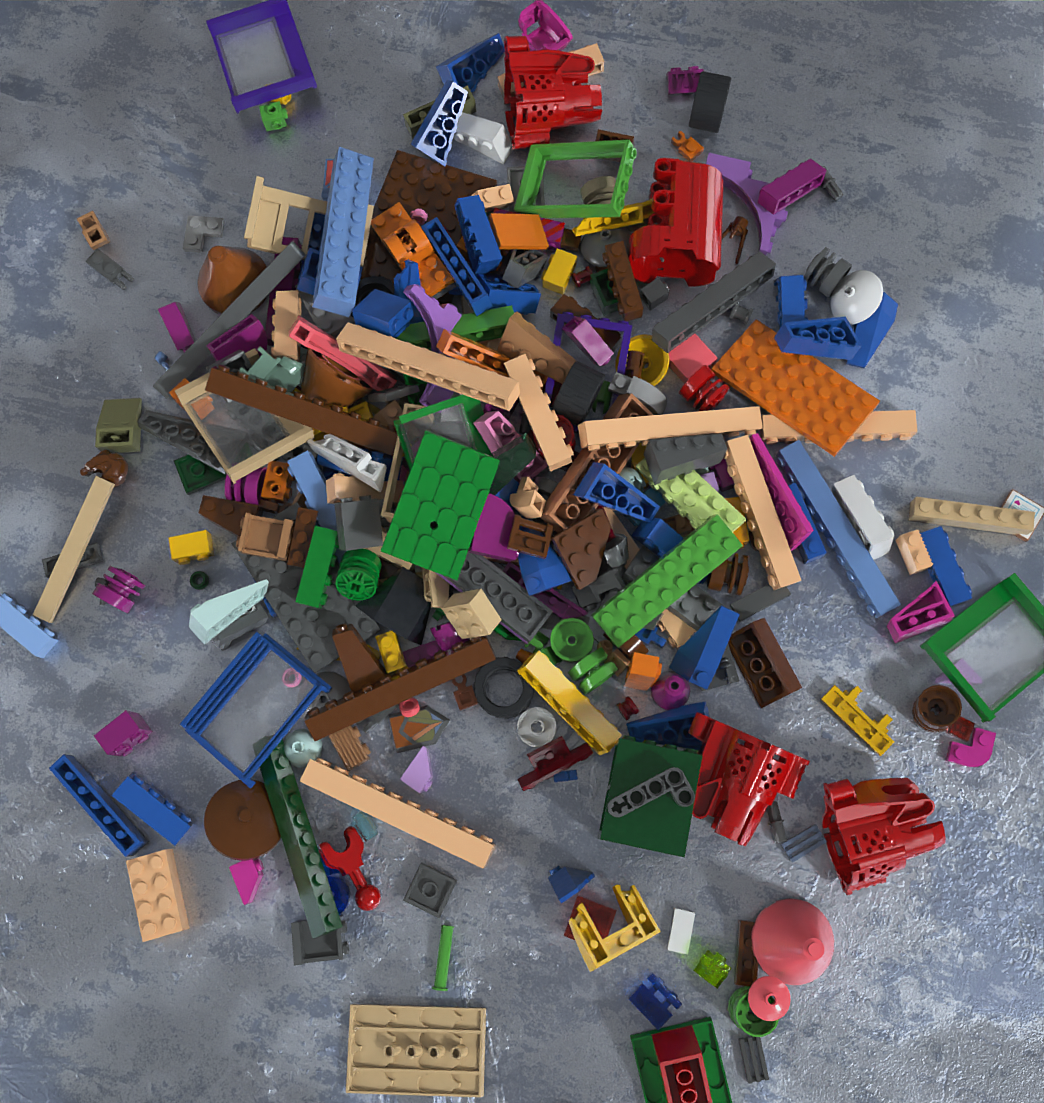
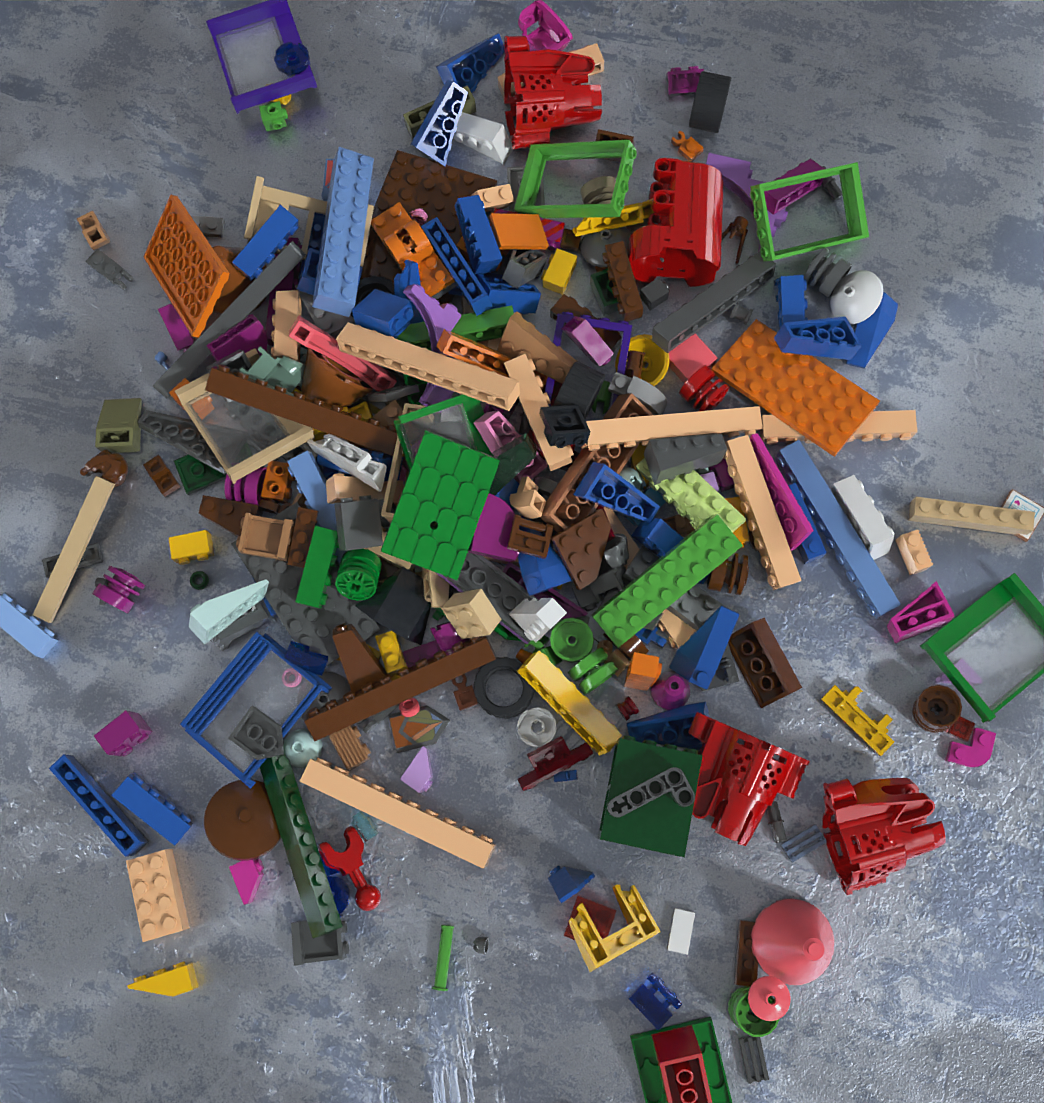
(161, 475): none -> reddish brown slope
(168, 983): none -> yellow slope
(186, 266): none -> orange plate
(258, 735): none -> dark grey tile
(266, 243): none -> blue wedge
(295, 66): none -> clear blue plate
(305, 659): none -> clear blue slope
(416, 1050): tan piece -> none
(430, 890): dark grey plate -> none
(481, 945): none -> dark grey hinge
(537, 616): none -> white wedge
(564, 426): none -> black plate
(581, 277): dark red bush -> none
(713, 968): clear neon green brick -> none
(758, 601): dark grey tile -> none
(853, 206): none -> bright green window
(945, 567): blue brick -> none

